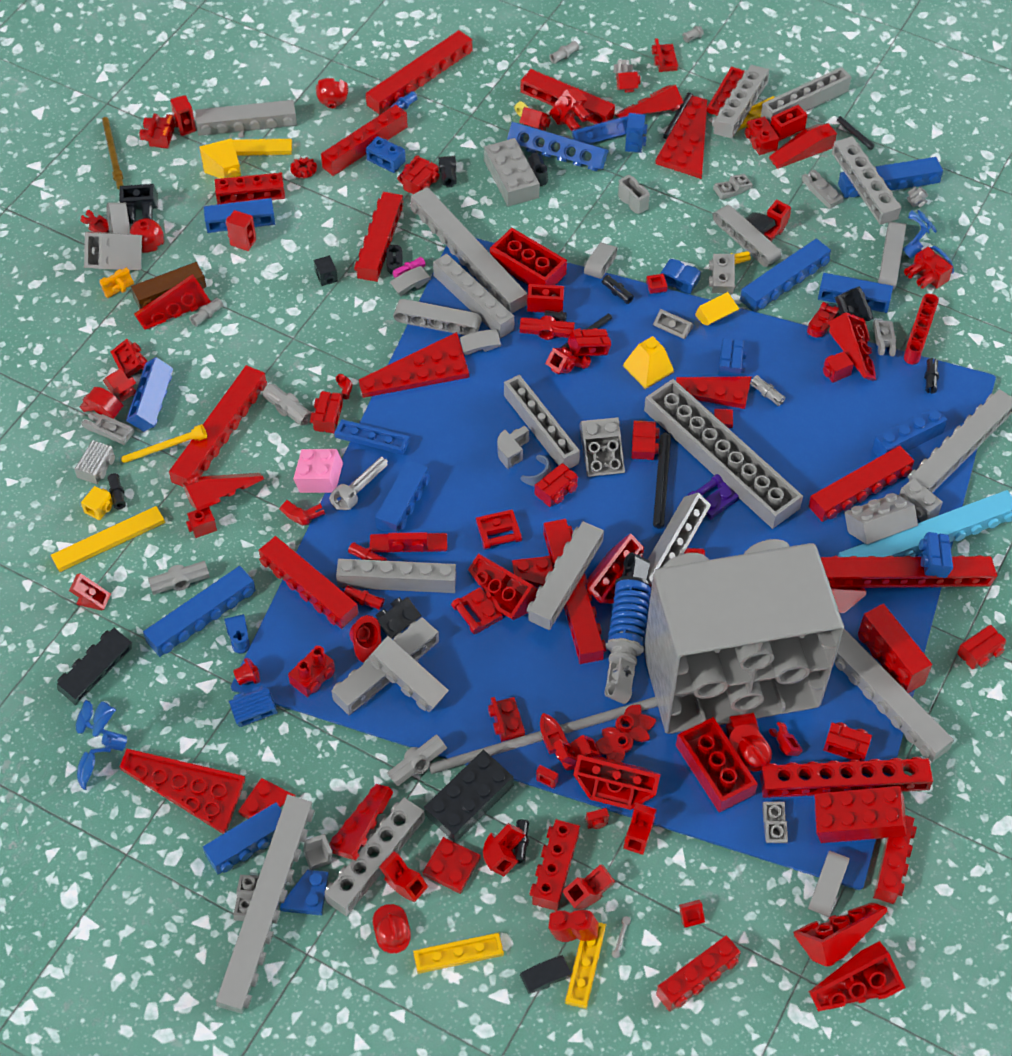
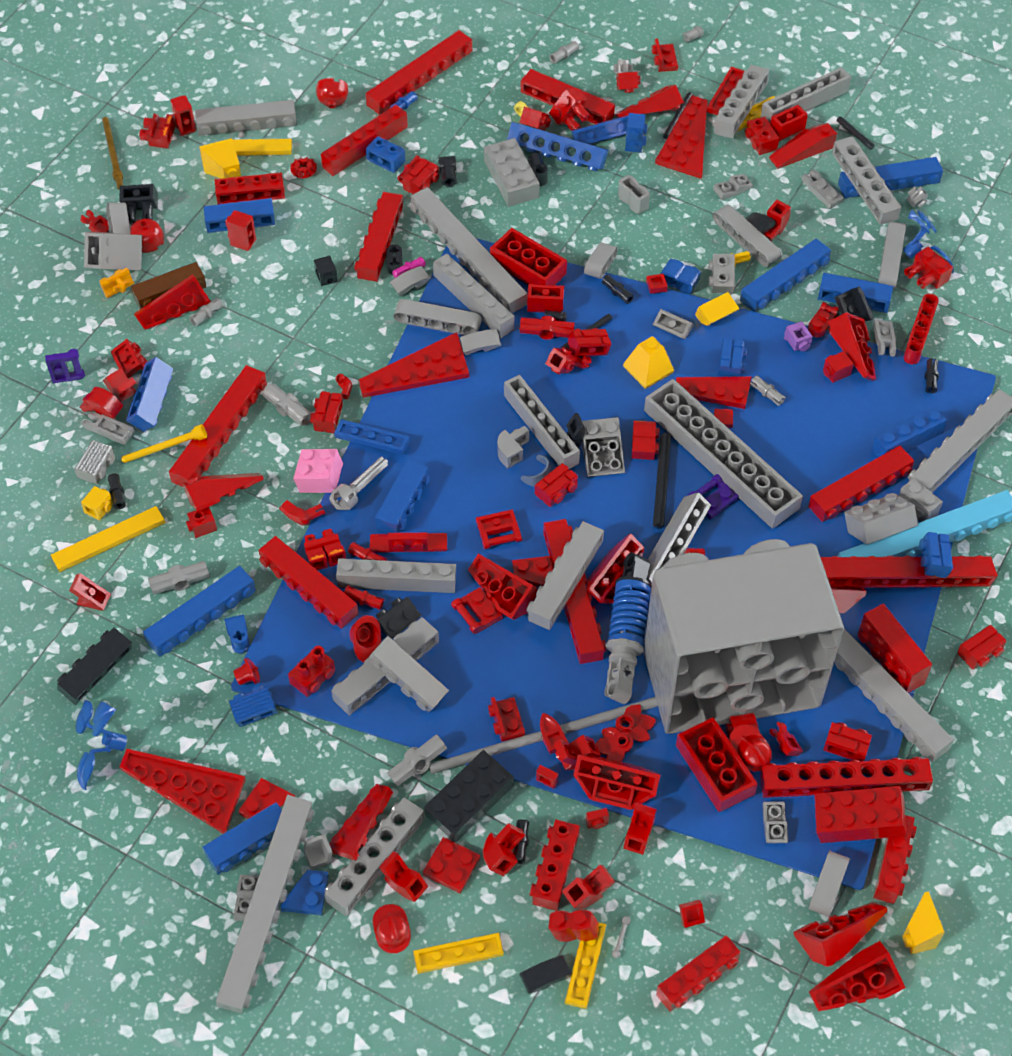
(58, 366): none -> dark purple plate
(323, 550): none -> red hips
(576, 429): none -> black slope
(798, 336): none -> medium lavender brick
(924, 927): none -> yellow slope

